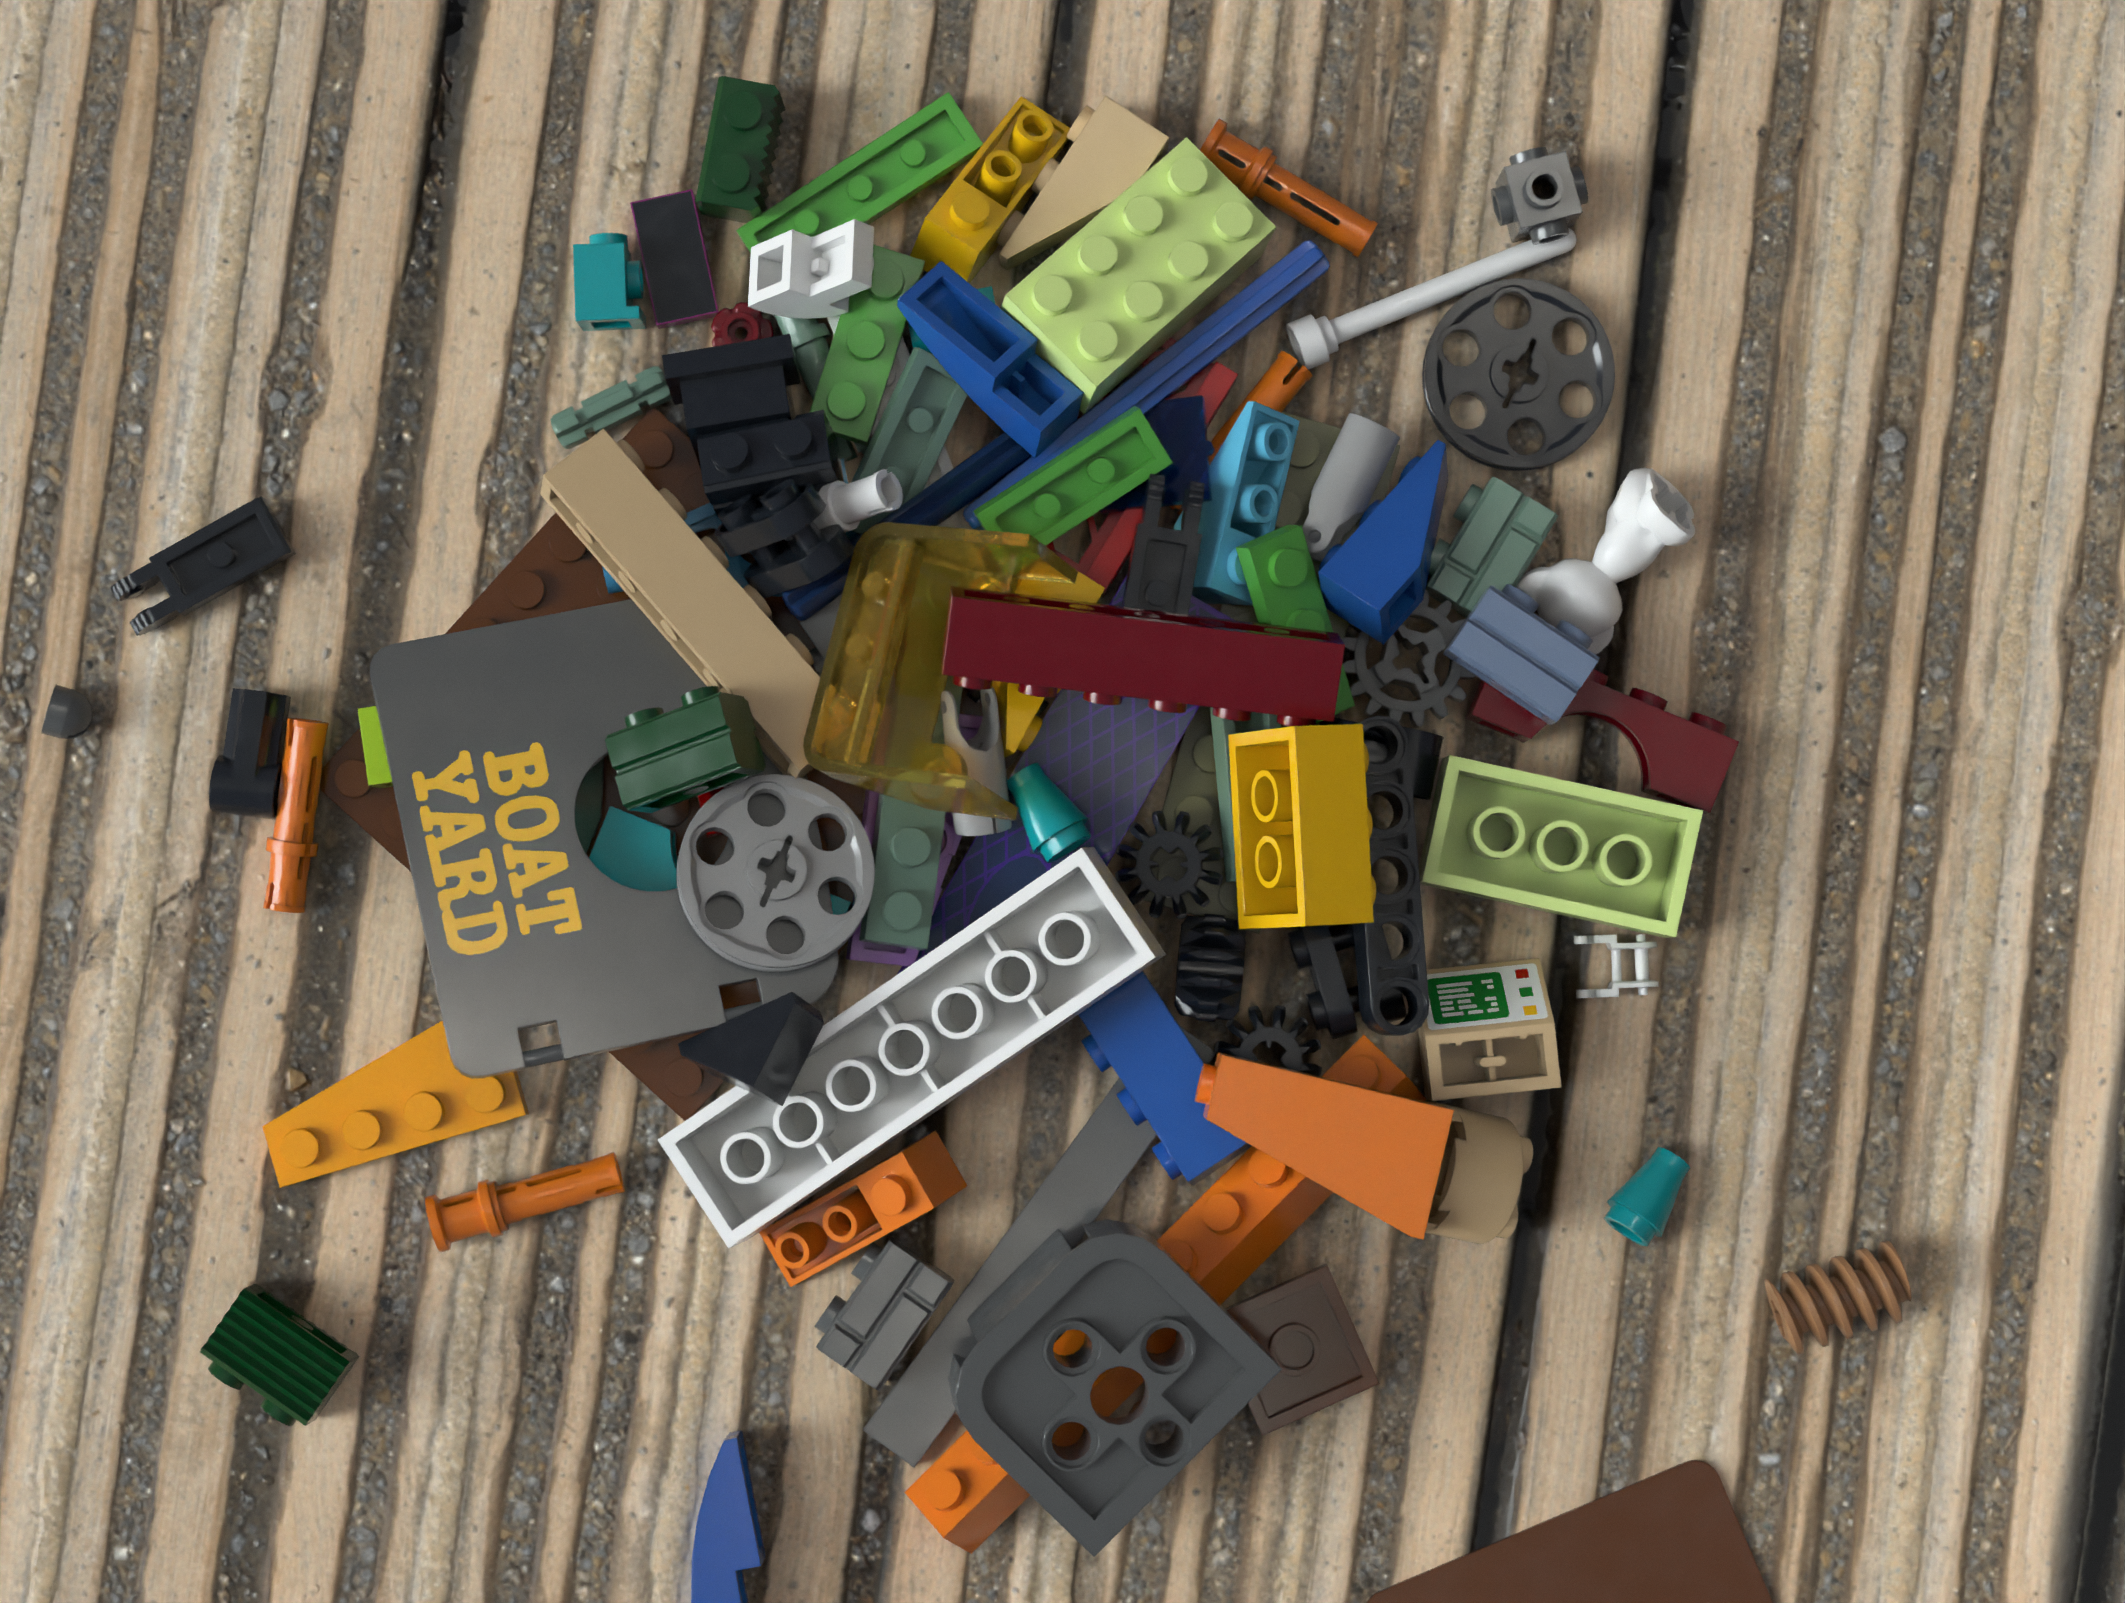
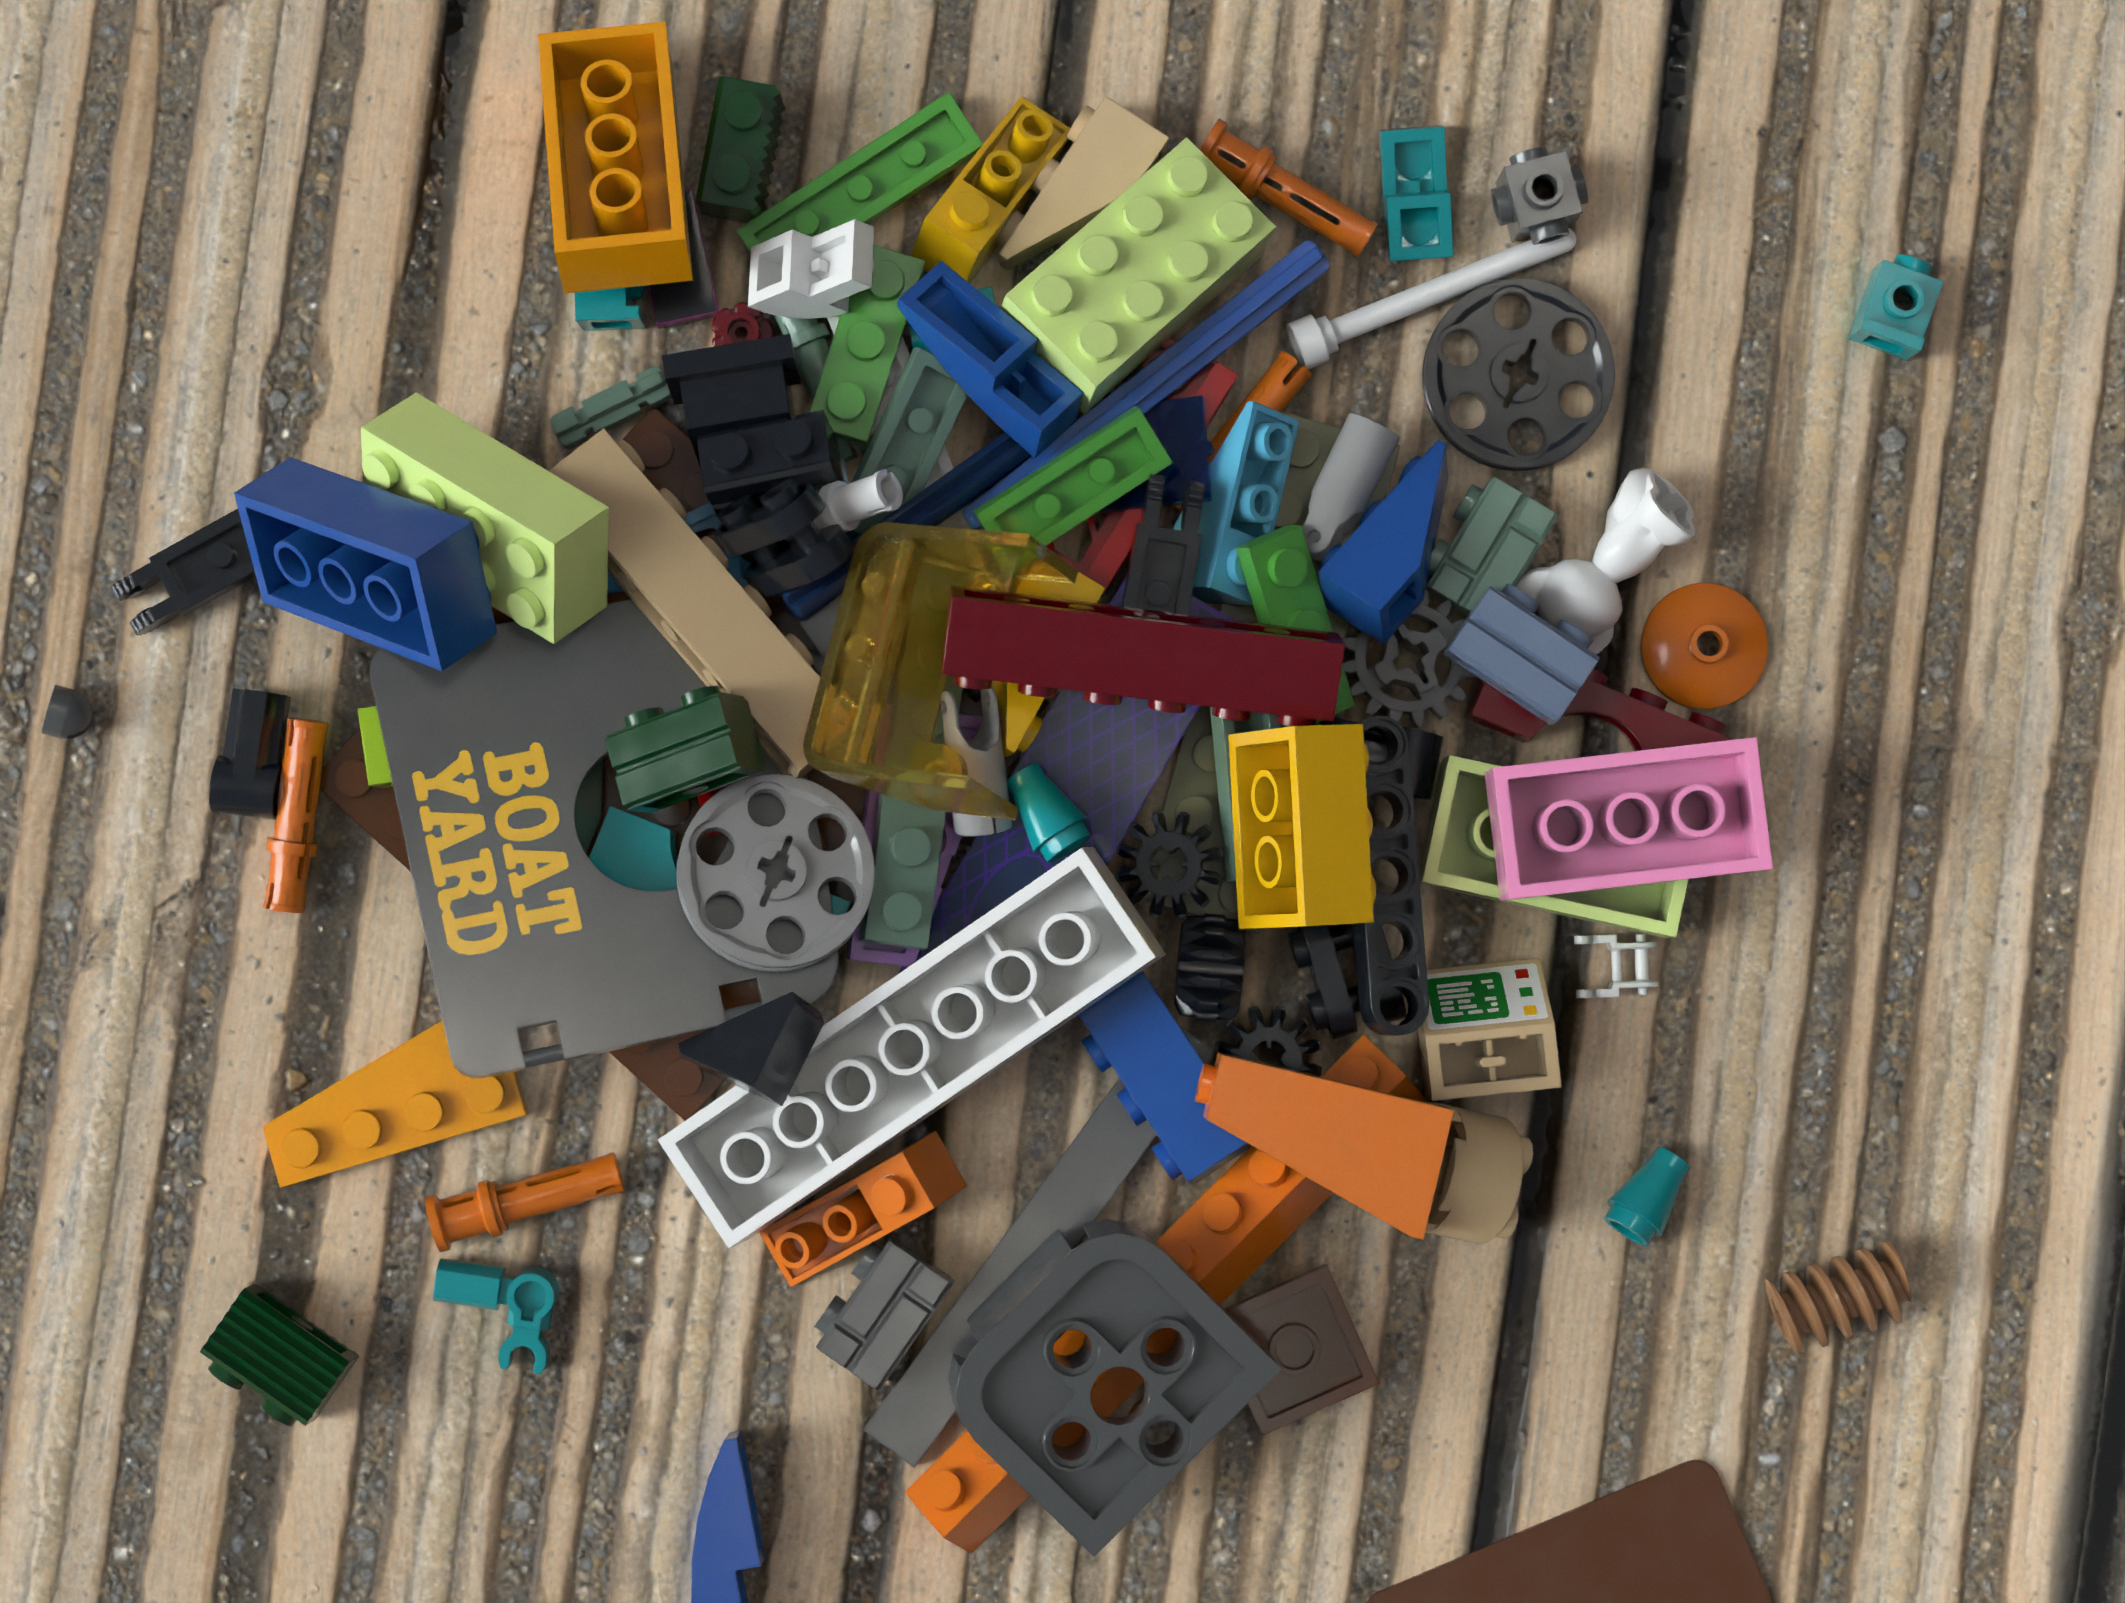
(367, 563): none -> blue brick
(487, 1286): none -> teal bar
(535, 532): none -> yellowish green brick
(614, 157): none -> light orange brick
(1415, 193): none -> teal slope
(1628, 818): none -> bright pink brick
(1672, 651): none -> orange dish
(1881, 322): none -> teal brick

